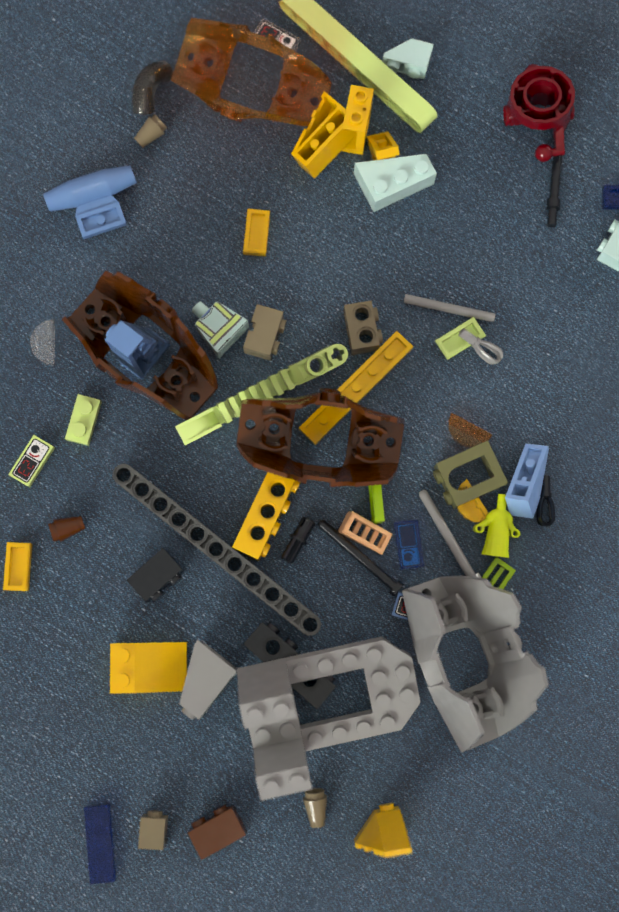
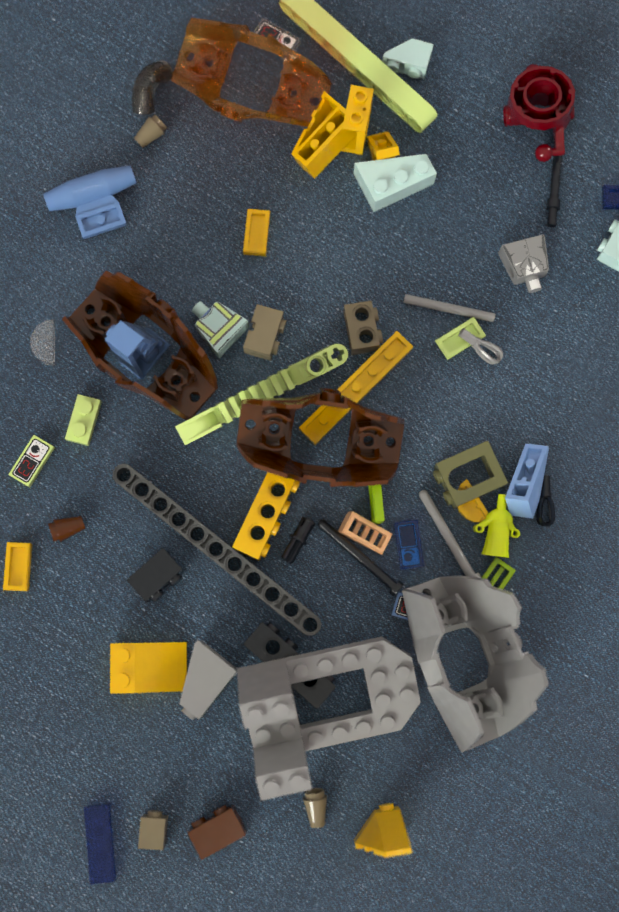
(466, 432): clear orange tile -> none
(526, 261): none -> light grey torso

